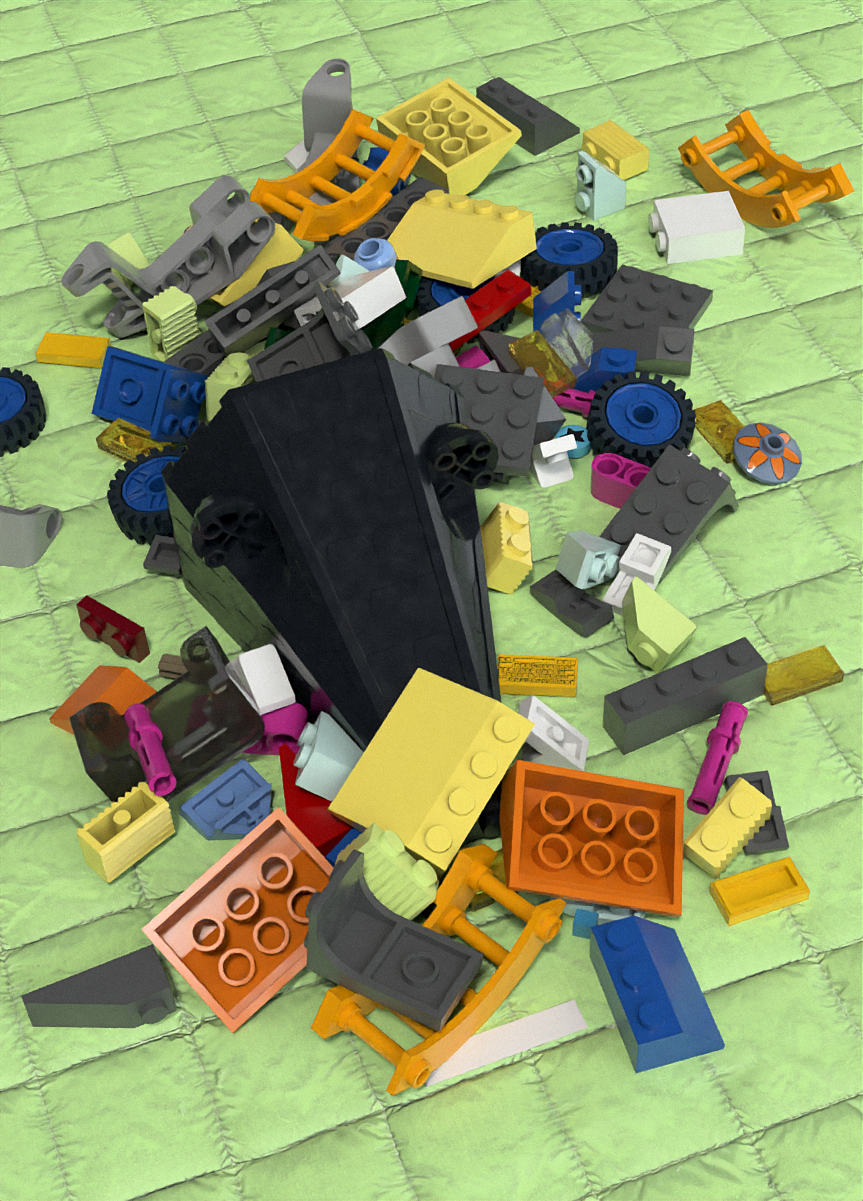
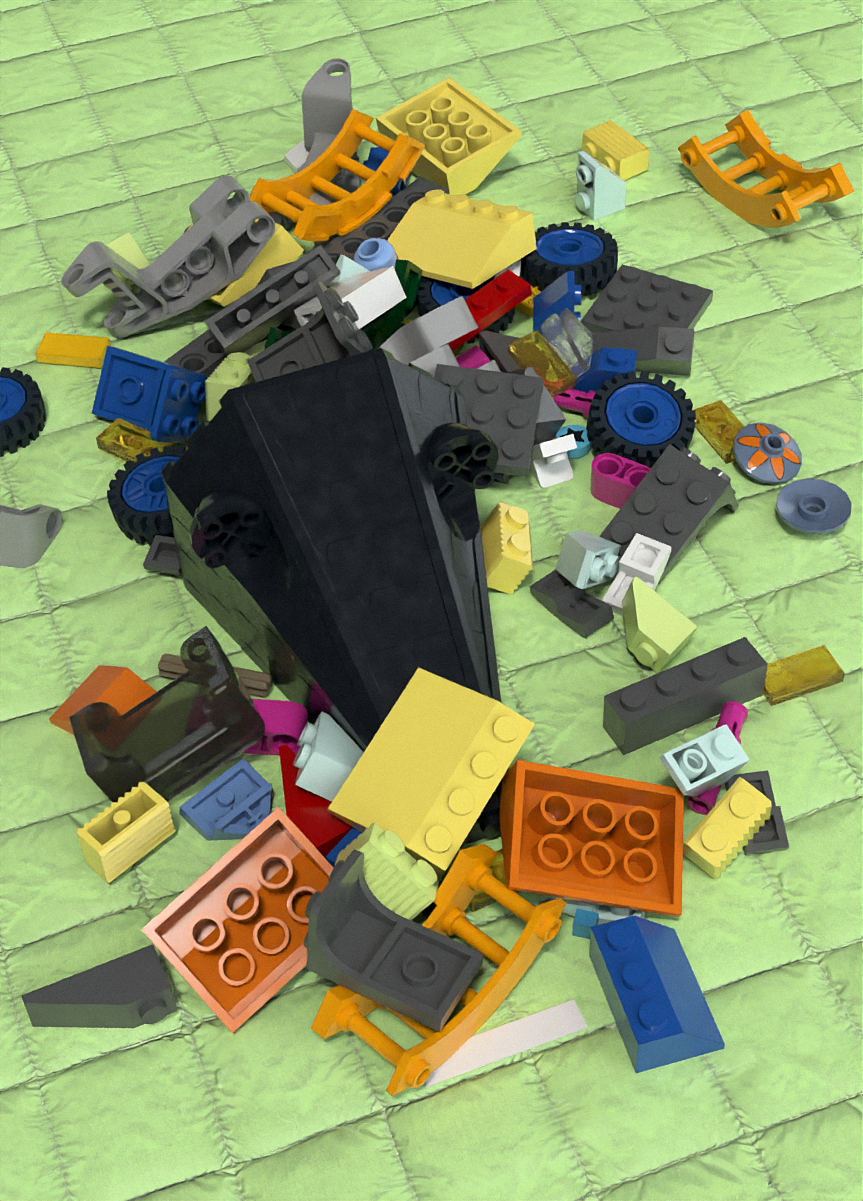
(113, 629): dark red plate -> none
(146, 739): dark pink pin -> none
(170, 322): yellowish green brick -> none
(264, 678): white slope -> none
(537, 675): yellow tile -> none
(538, 124): dark grey slope -> none
(552, 738): white slope -> none
(697, 227): white brick -> none
(705, 761): none -> light aqua slope
(759, 891): yellow tile -> none
(813, 506): none -> sand blue dish

